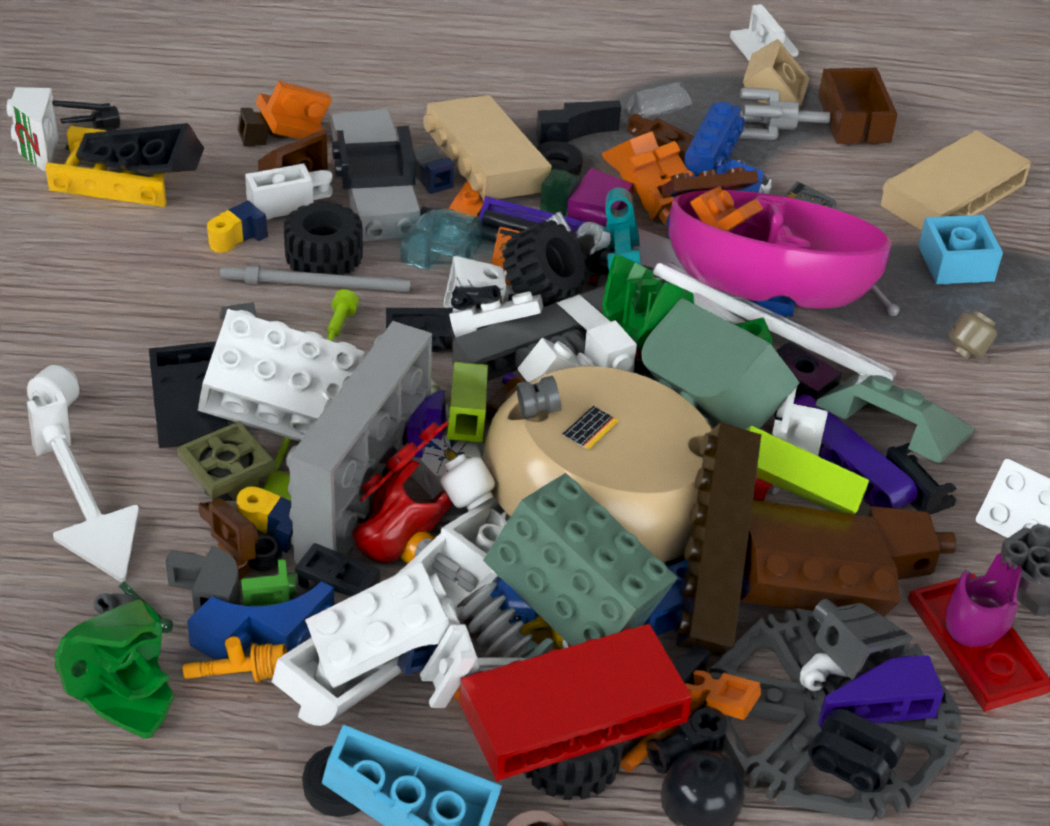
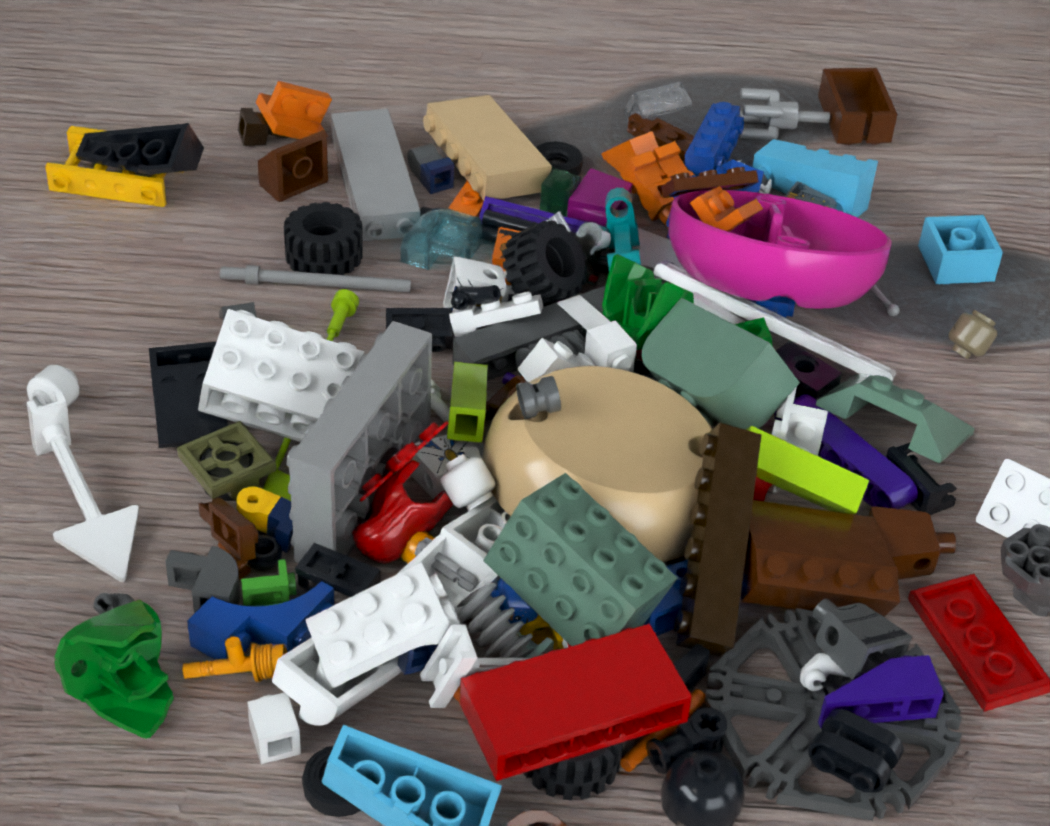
(34, 124): white slope -> none
(105, 117): black plant -> none
(166, 624): clear green hinge -> none
(236, 227): leg -> none
(274, 727): none -> white brick
(286, 188): white brick -> none
(375, 162): black panel -> none
(428, 411): dark purple slope -> none
(577, 120): black slope -> none
(590, 427): black sticker -> none
(729, 694): orange plate -> none
(761, 32): white bracket -> none
(776, 69): tan slope -> none
(839, 177): none -> medium azure wedge
(956, 180): tan brick -> none
(982, 610): magenta helmet -> none

